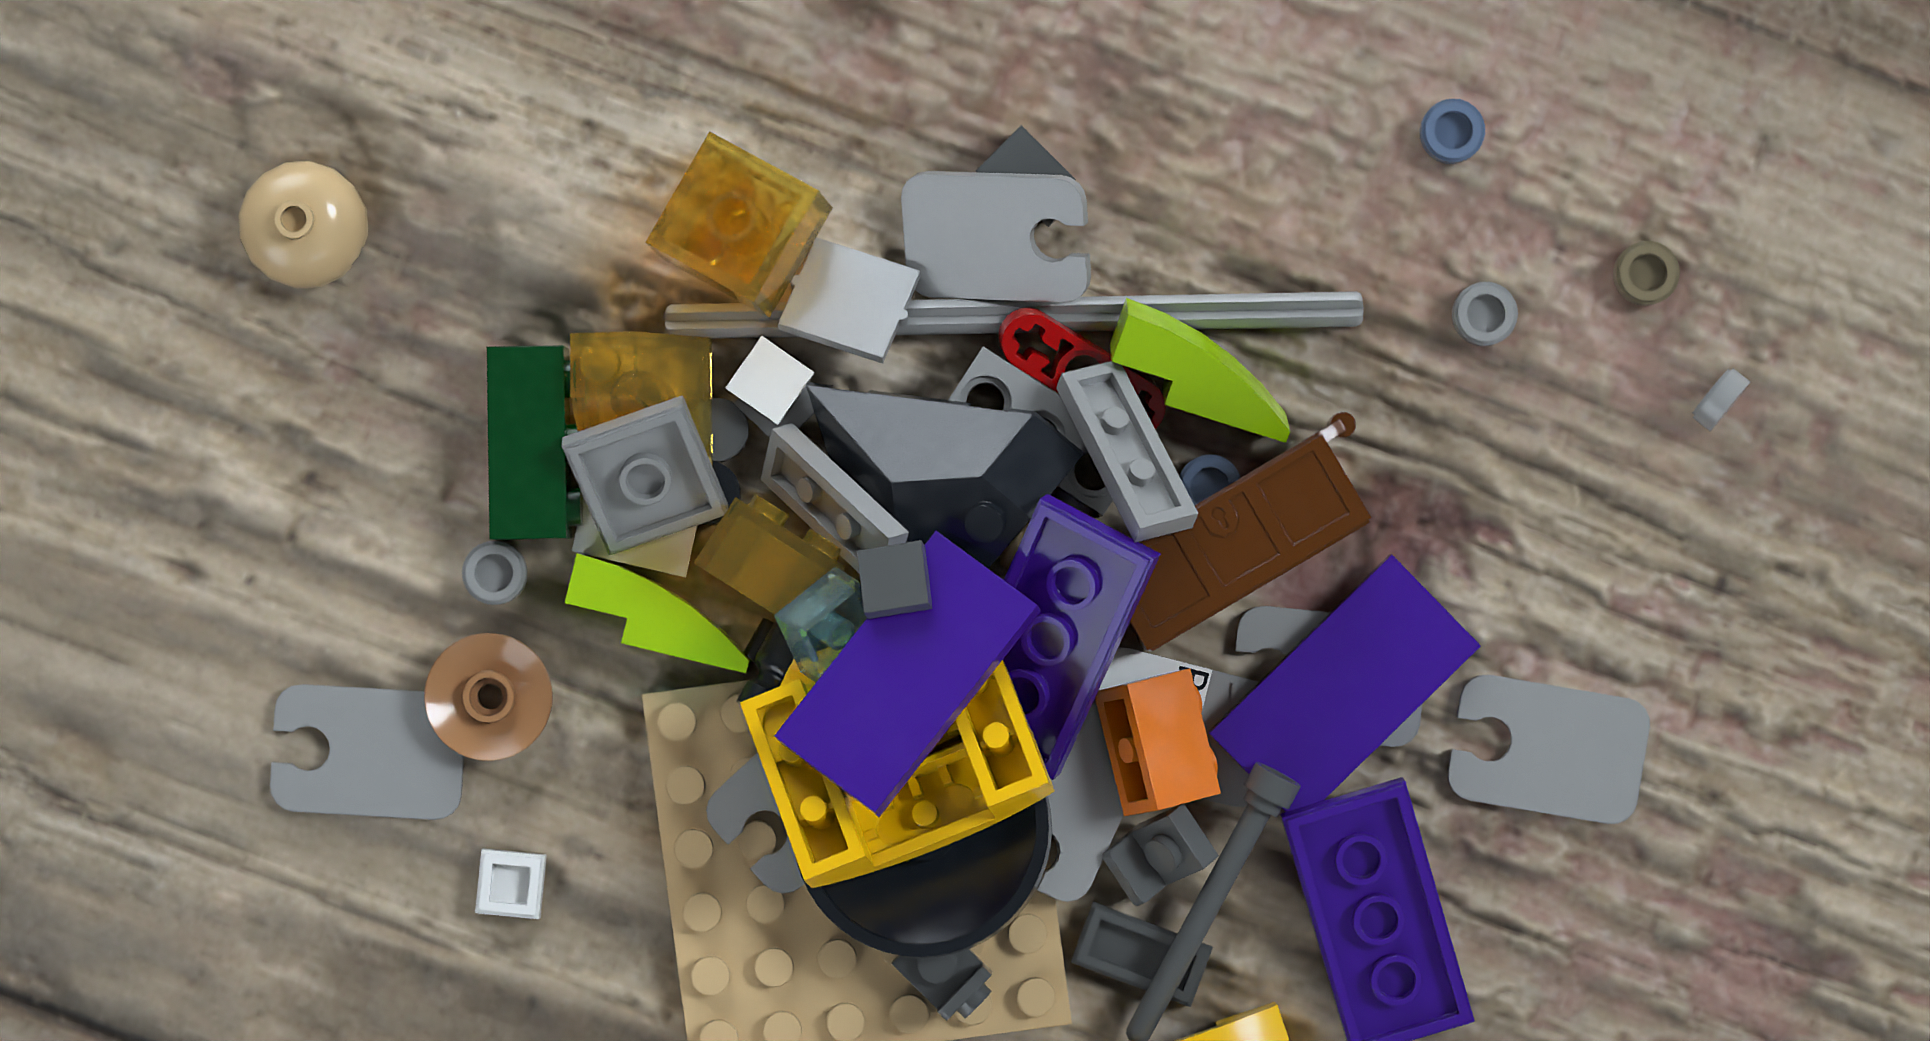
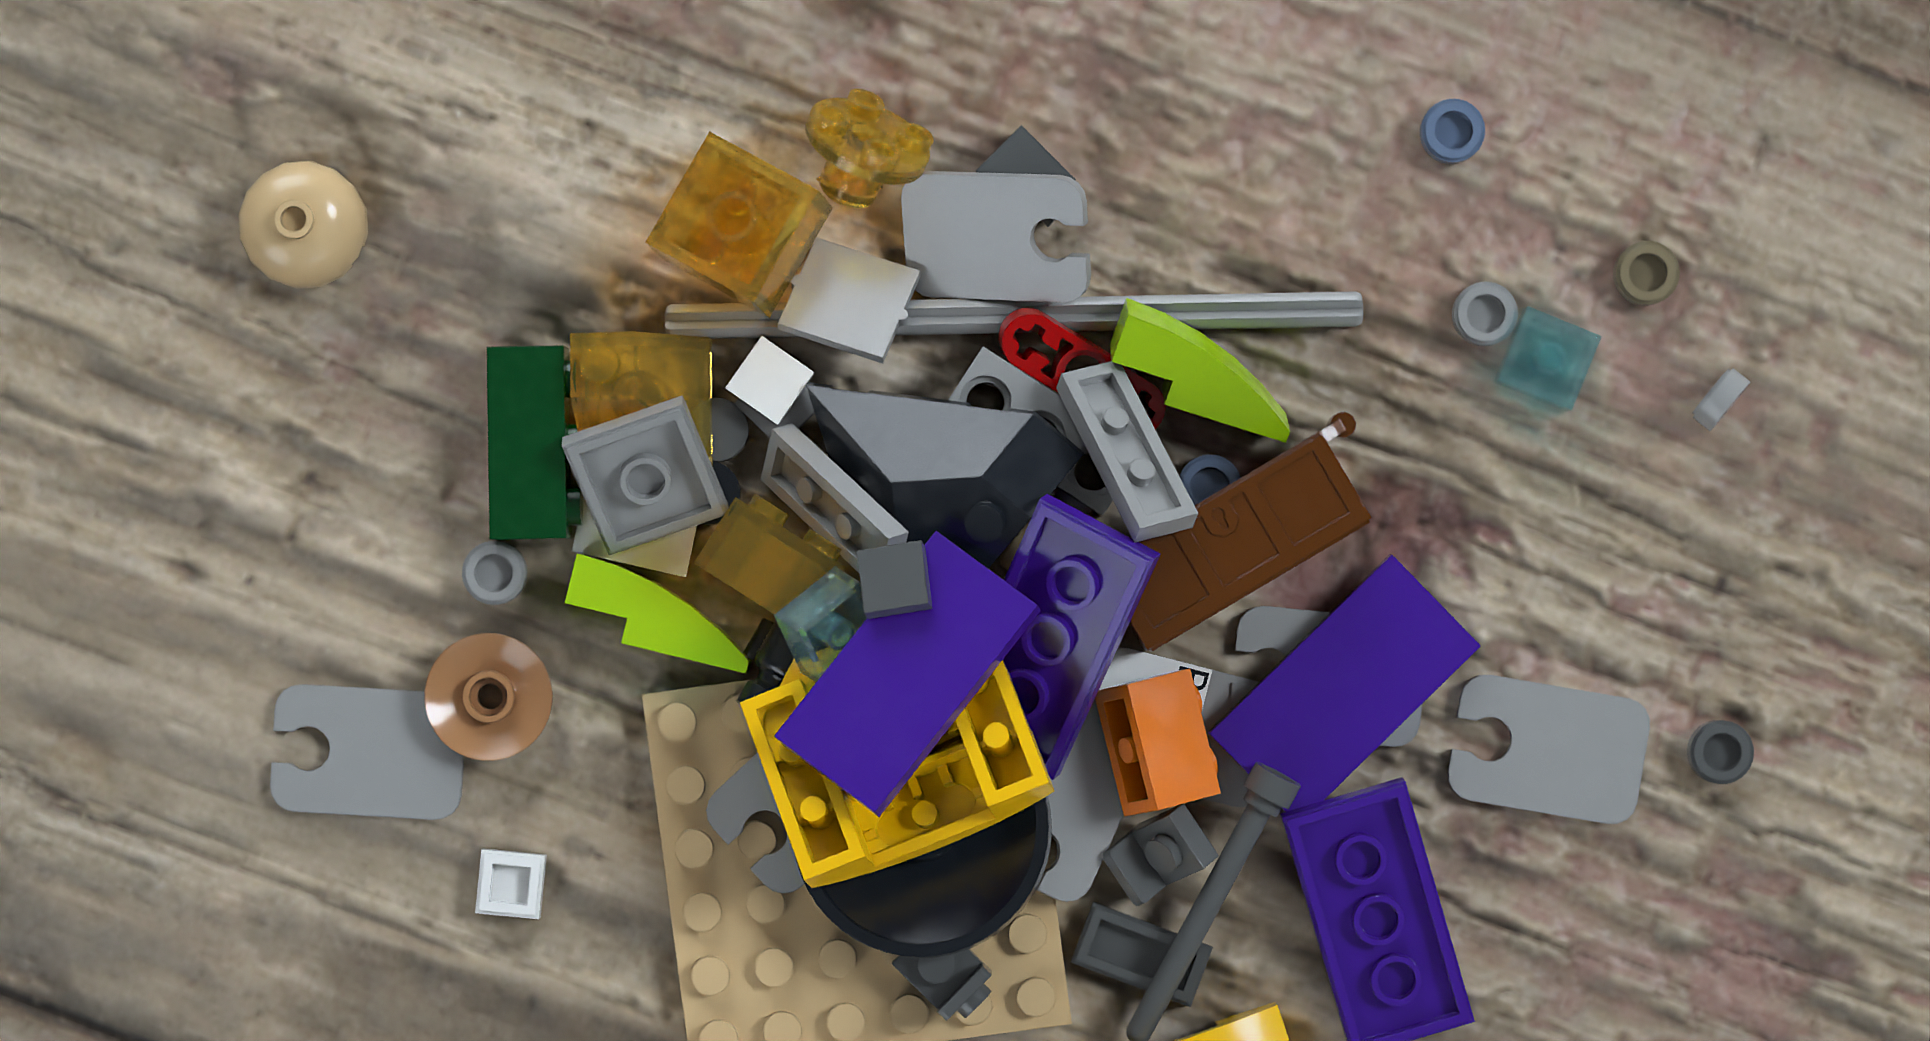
(864, 147): none -> clear yellow plate
(1547, 359): none -> clear light blue piece
(1720, 751): none -> dark grey tile

